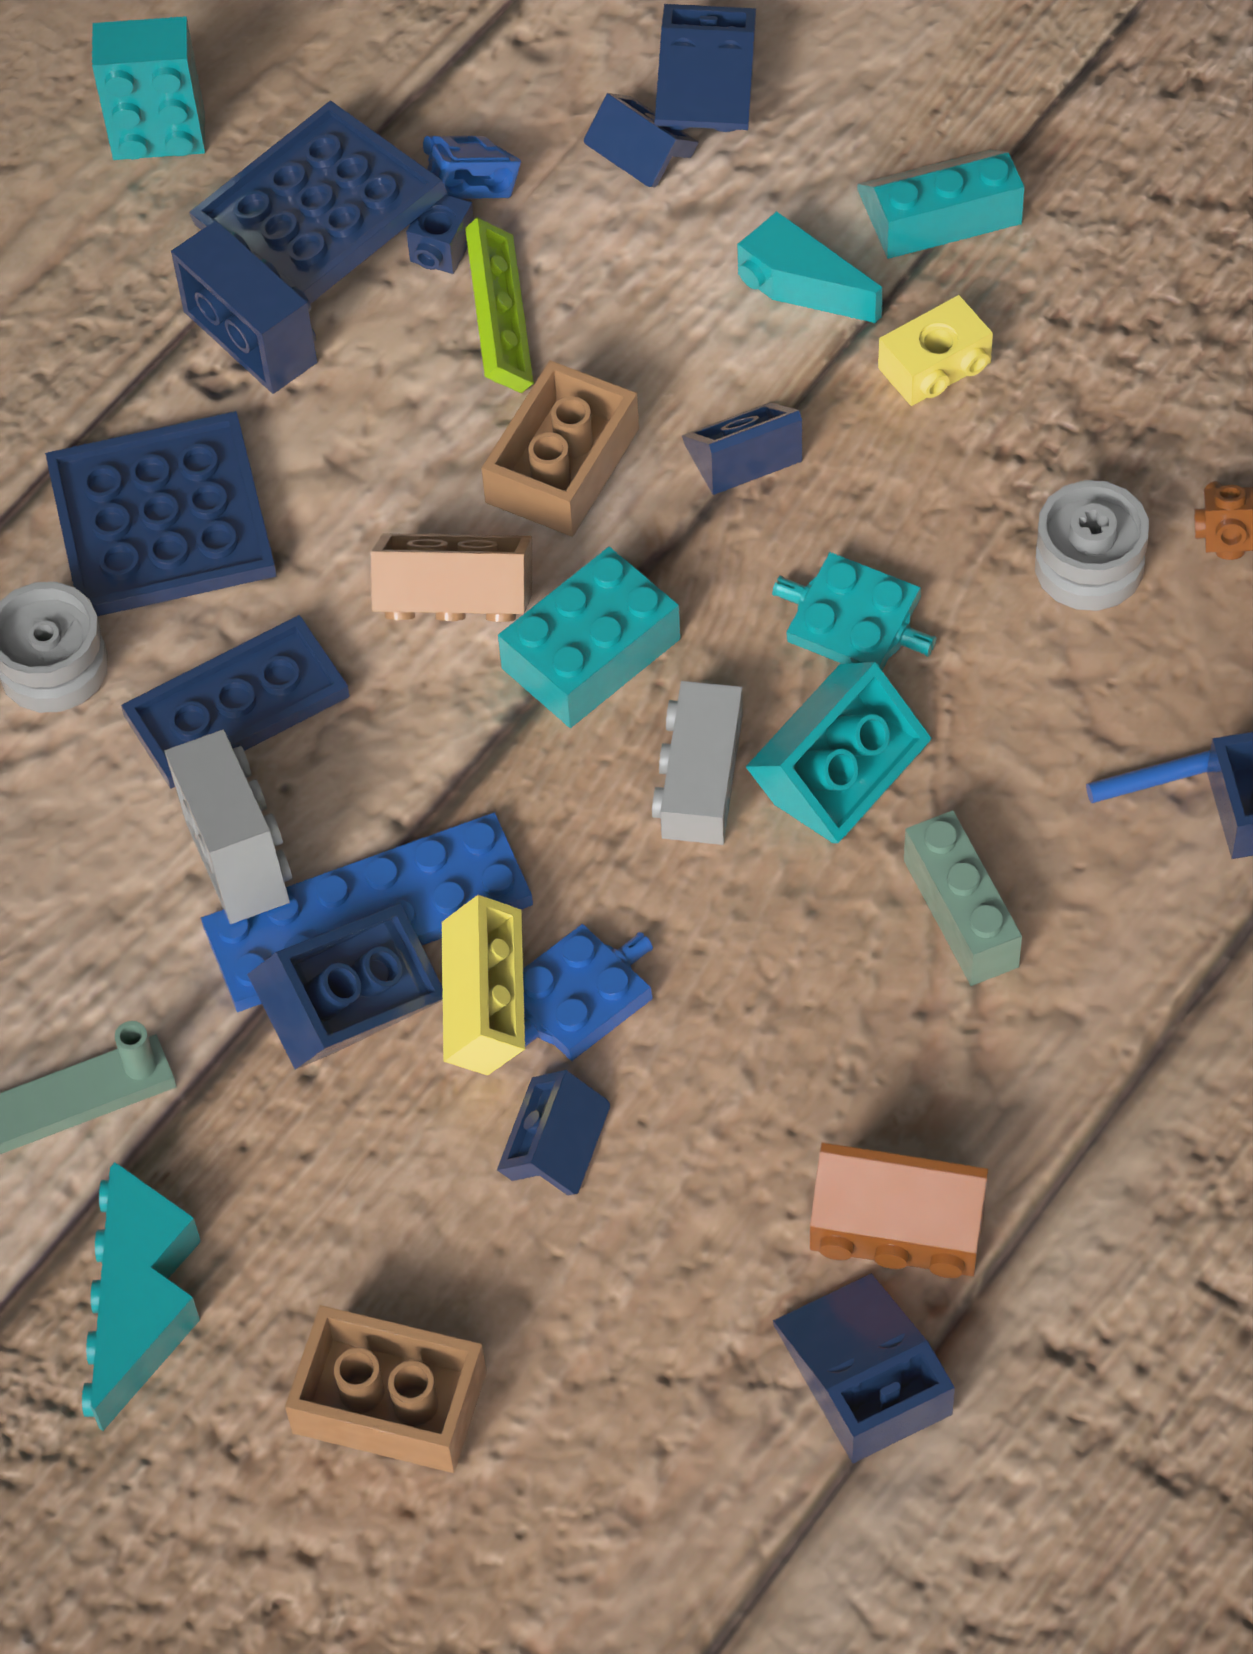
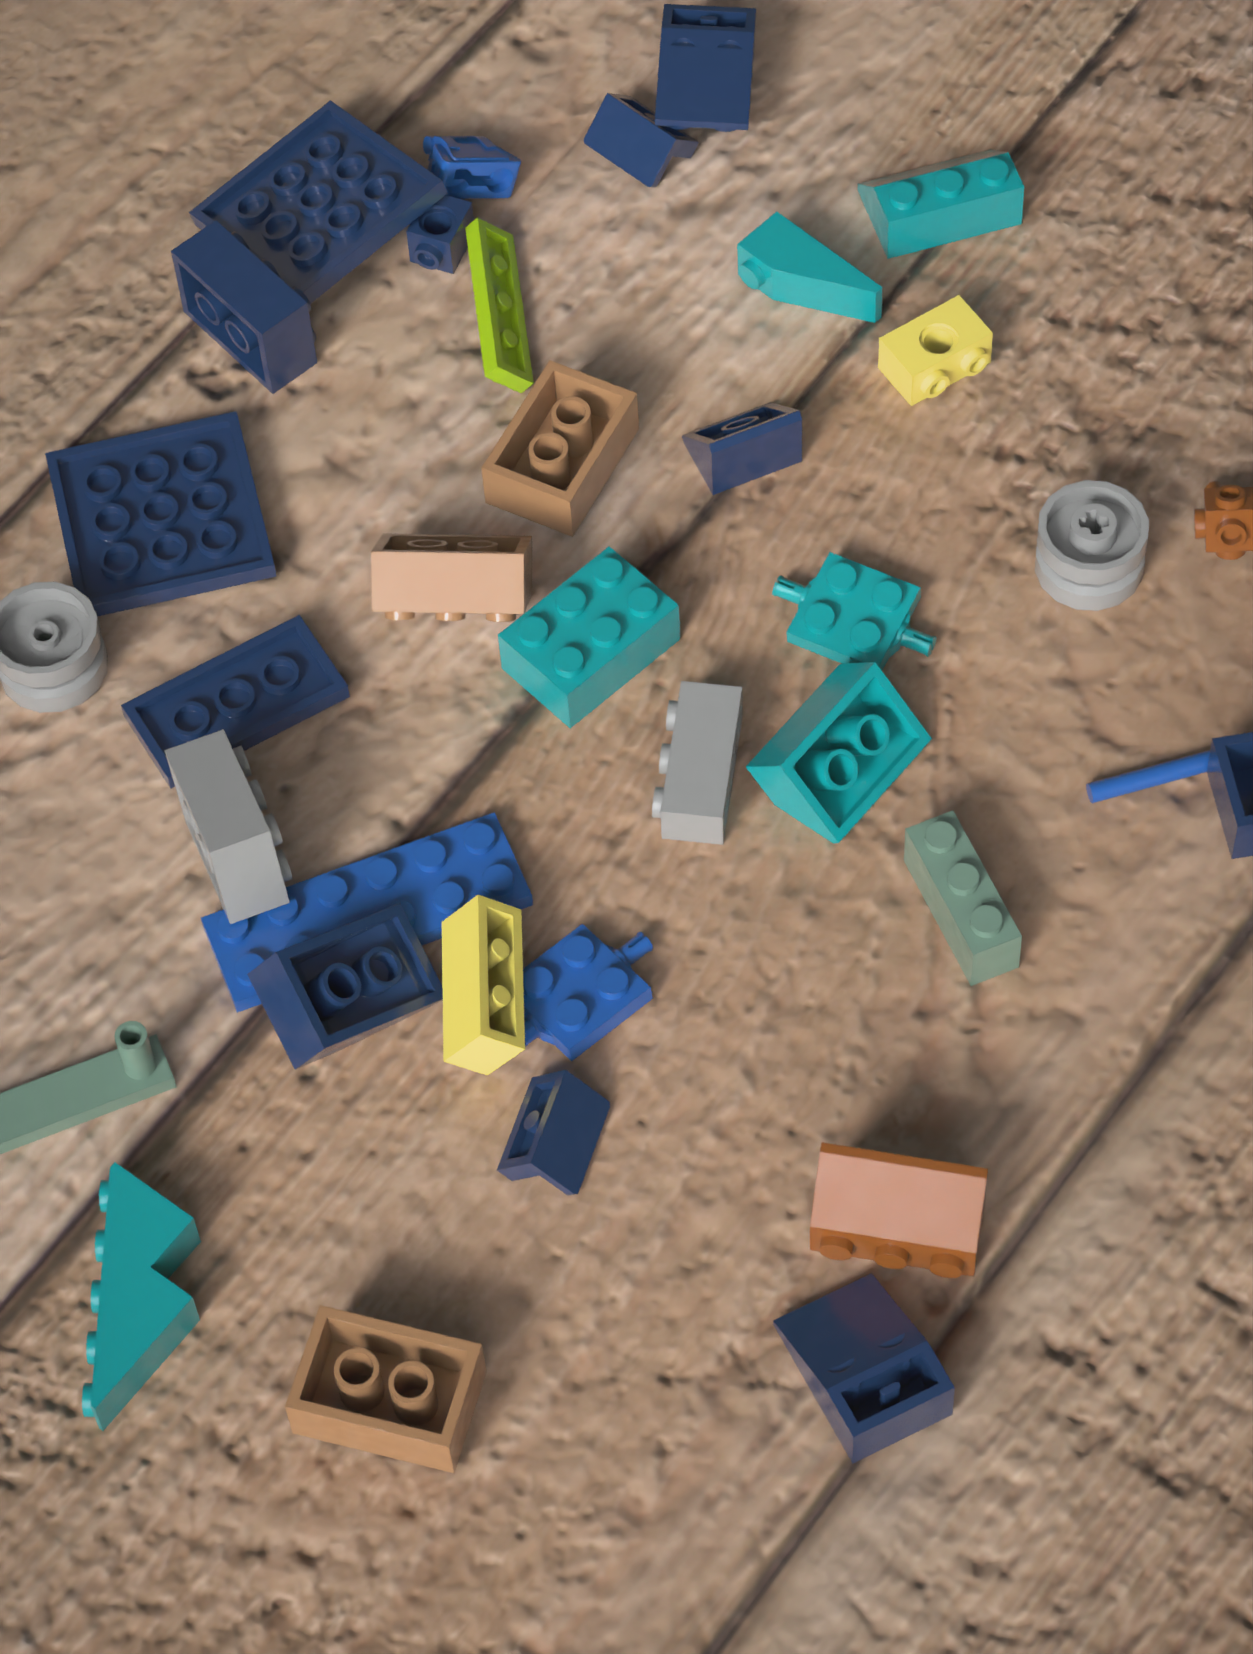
(148, 88): teal brick -> none

